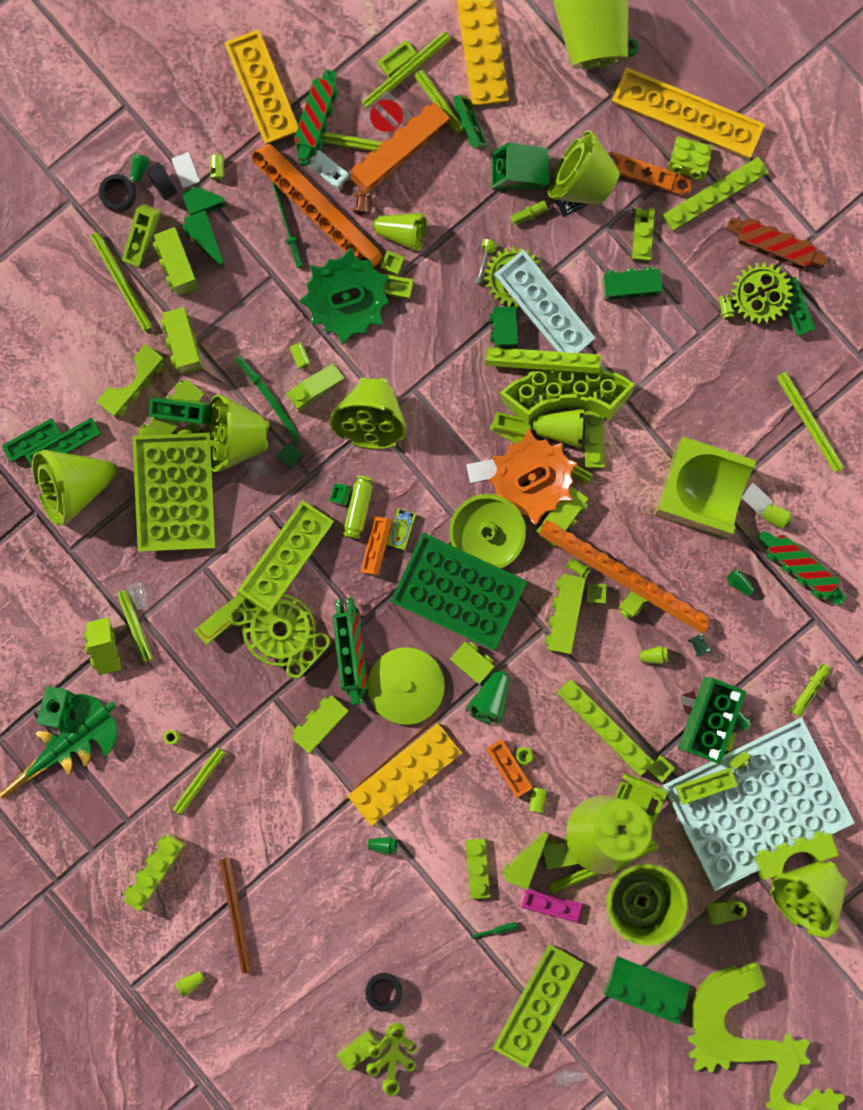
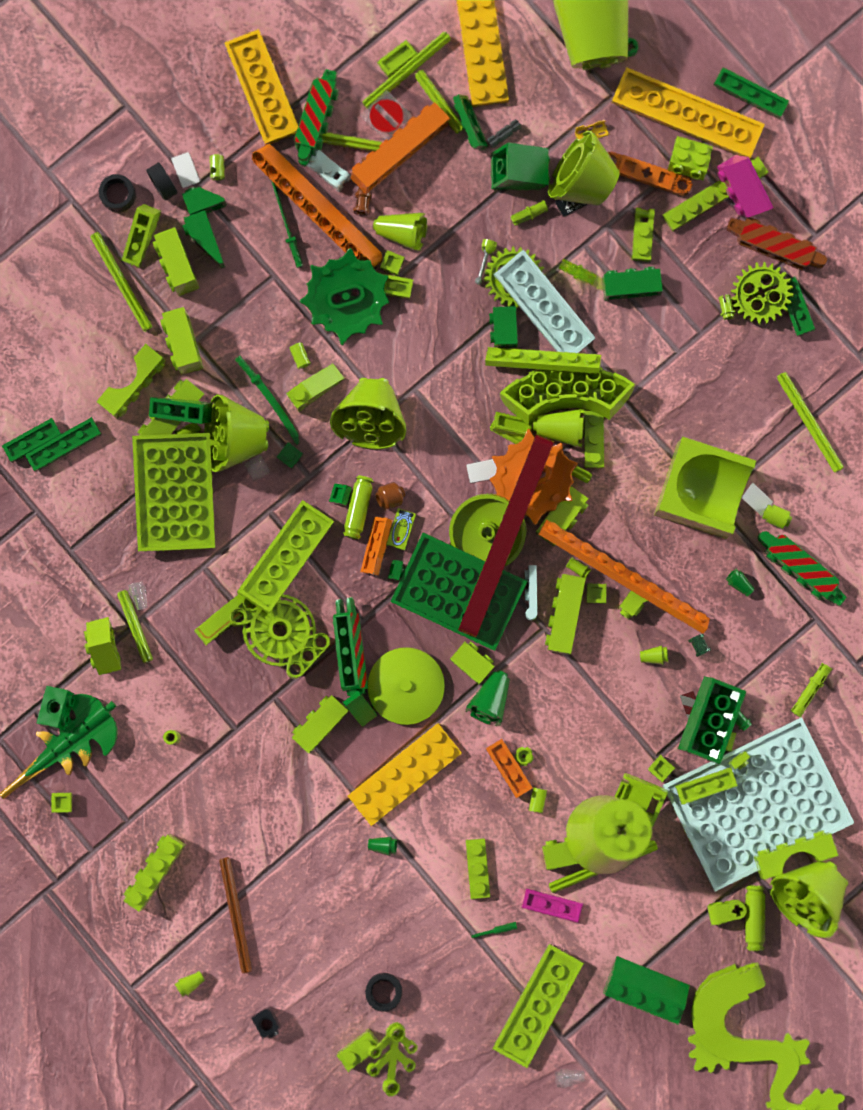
(61, 802): none -> lime plate
(69, 482): lime cone -> none
(138, 167): green cone -> none
(199, 781): lime axle -> none
(266, 1013): none -> black brick
(360, 708): none -> green tile
(390, 495): none -> dark orange head
(396, 570): none -> green plate
(504, 133): none -> dark grey axle
(506, 535): none -> dark red beam
(524, 863): lime slope -> none
(531, 593): none -> light aqua plate
(577, 271): none -> clear neon green pin
(595, 130): none -> yellow piece
(604, 727): lime brick -> none
(662, 908): lime cone -> none
(744, 186): none -> dark pink slope
(751, 93): none -> green plate
(755, 918): none -> lime axle

